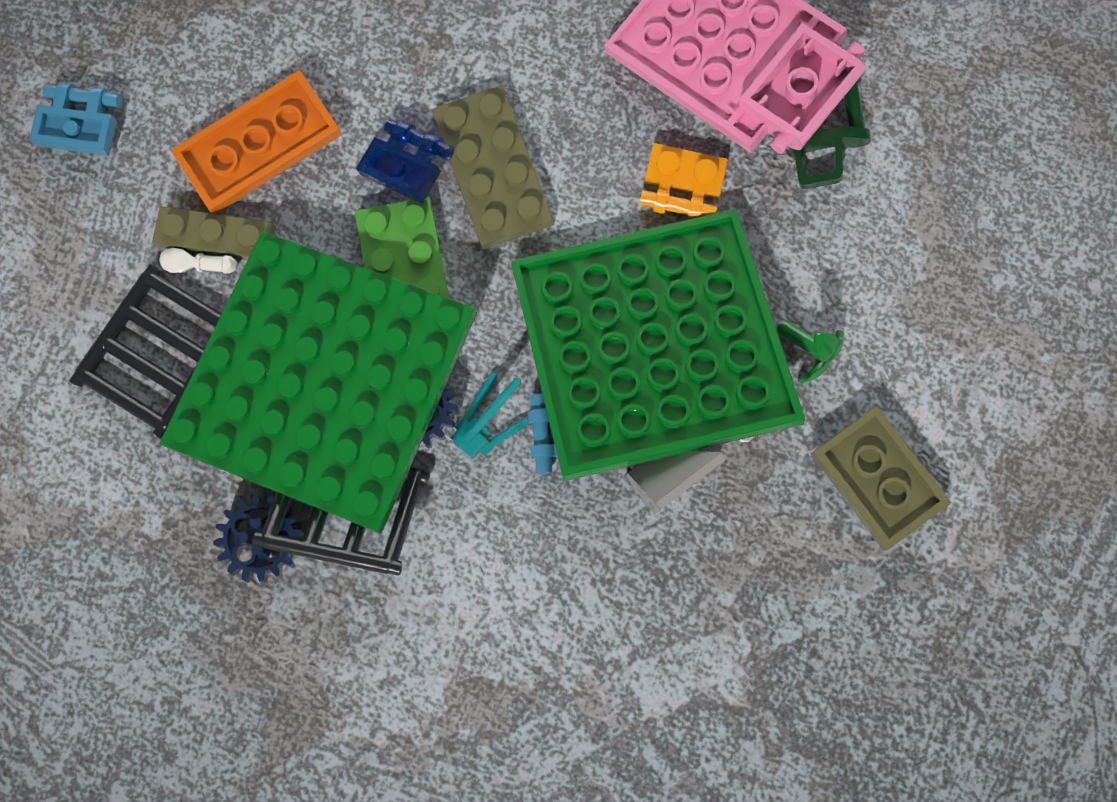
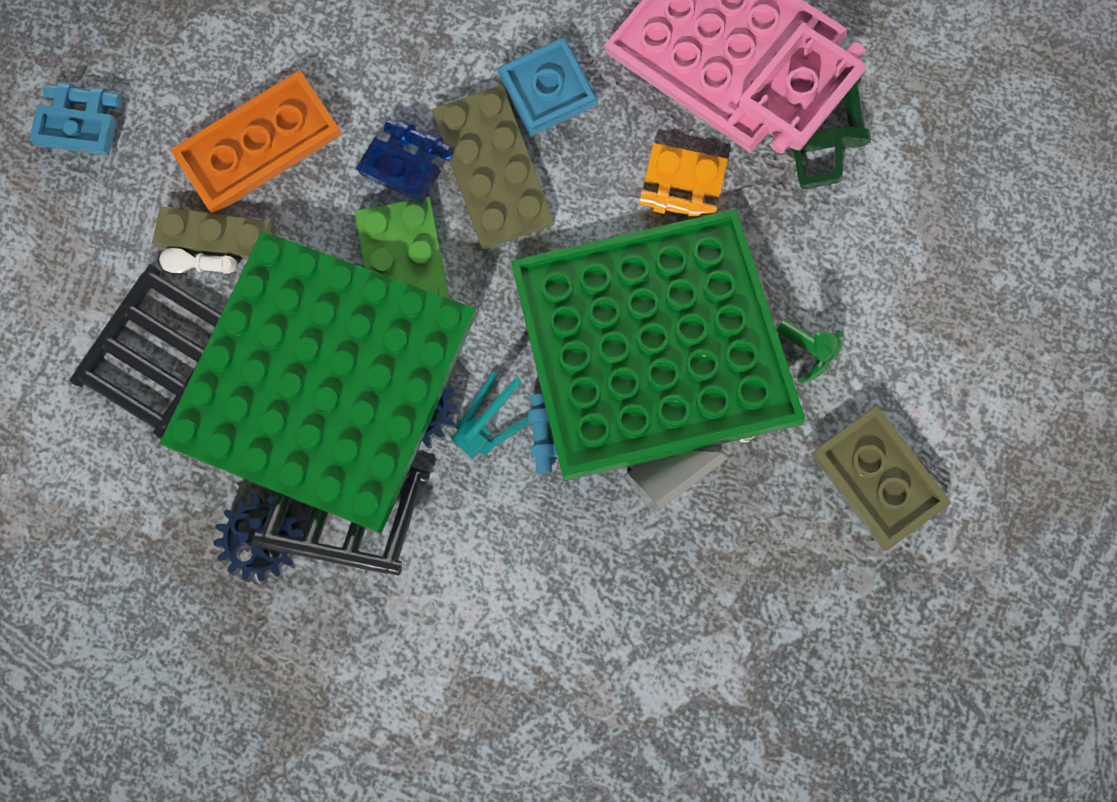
(547, 86): none -> dark azure plate

